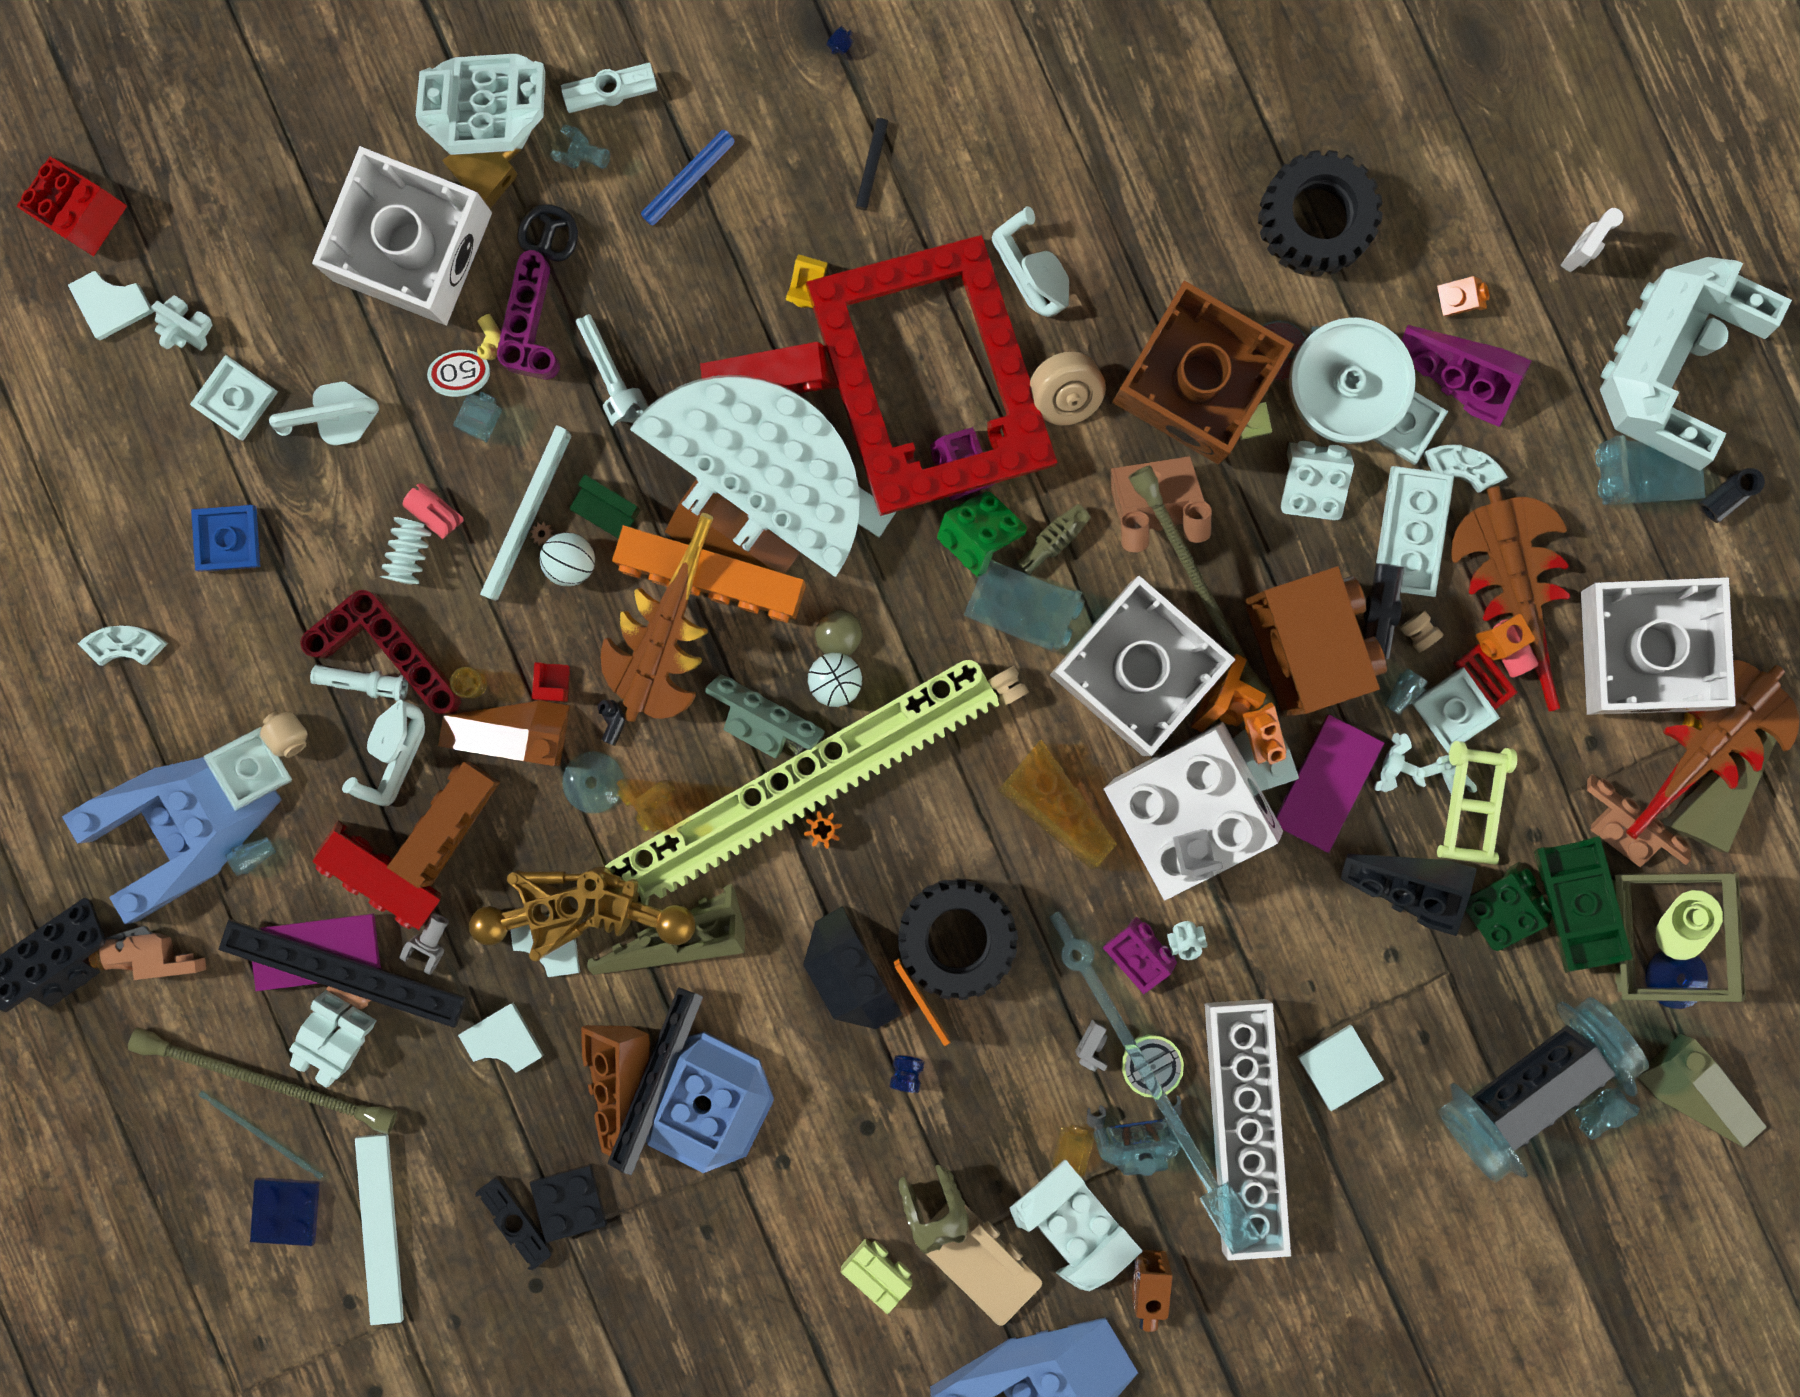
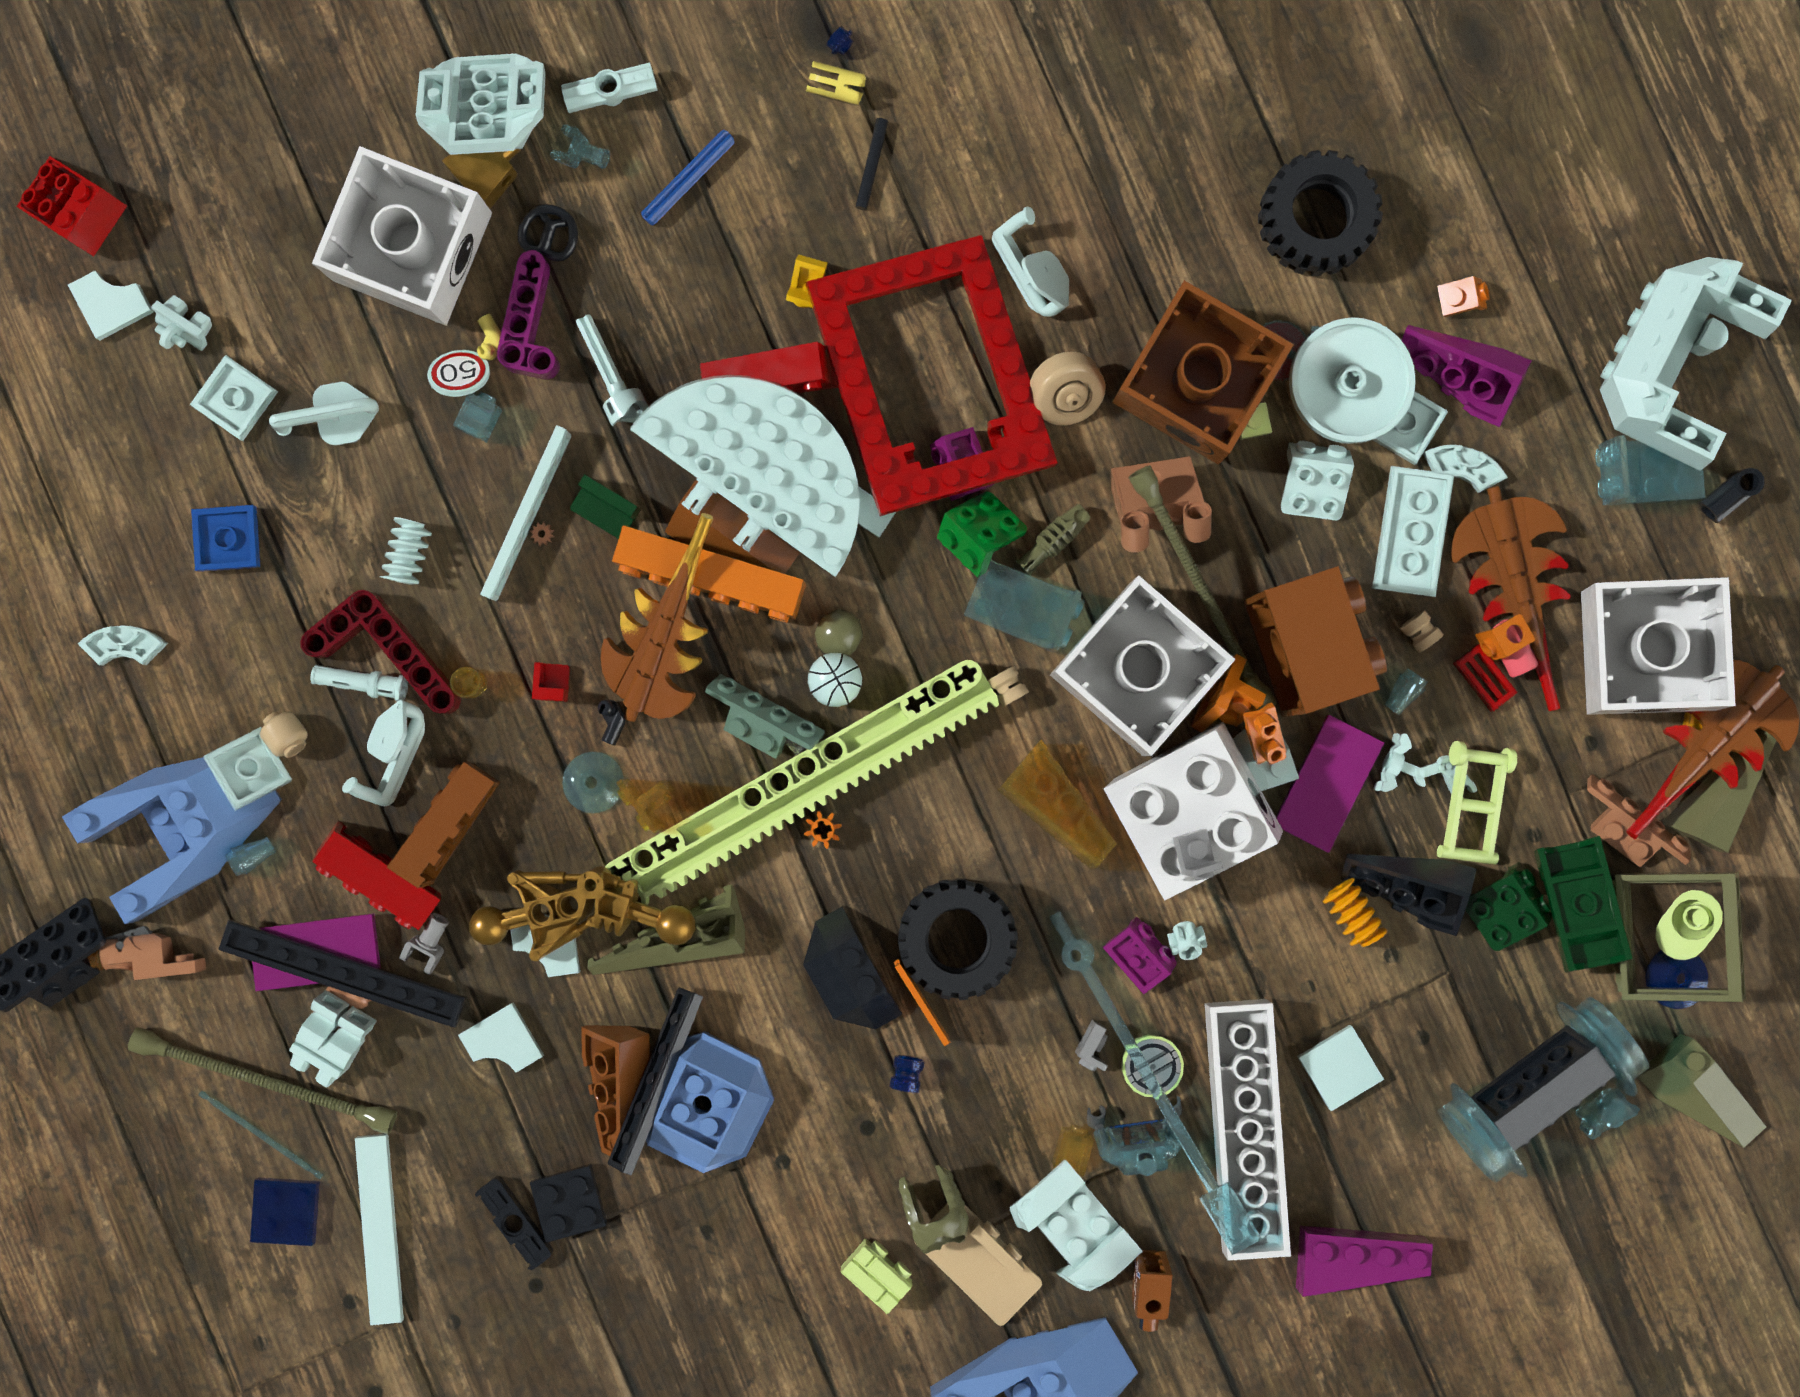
(432, 510): coral arm -> none
(516, 731): dark orange wedge -> none
(567, 559): light aqua piece -> none
(845, 79): none -> light yellow arm
(1355, 914): none -> light orange piece
(1357, 1258): none -> magenta wedge
(1384, 605): black piece -> none
(1455, 709): light aqua tile -> none
(1589, 243): white plate -> none

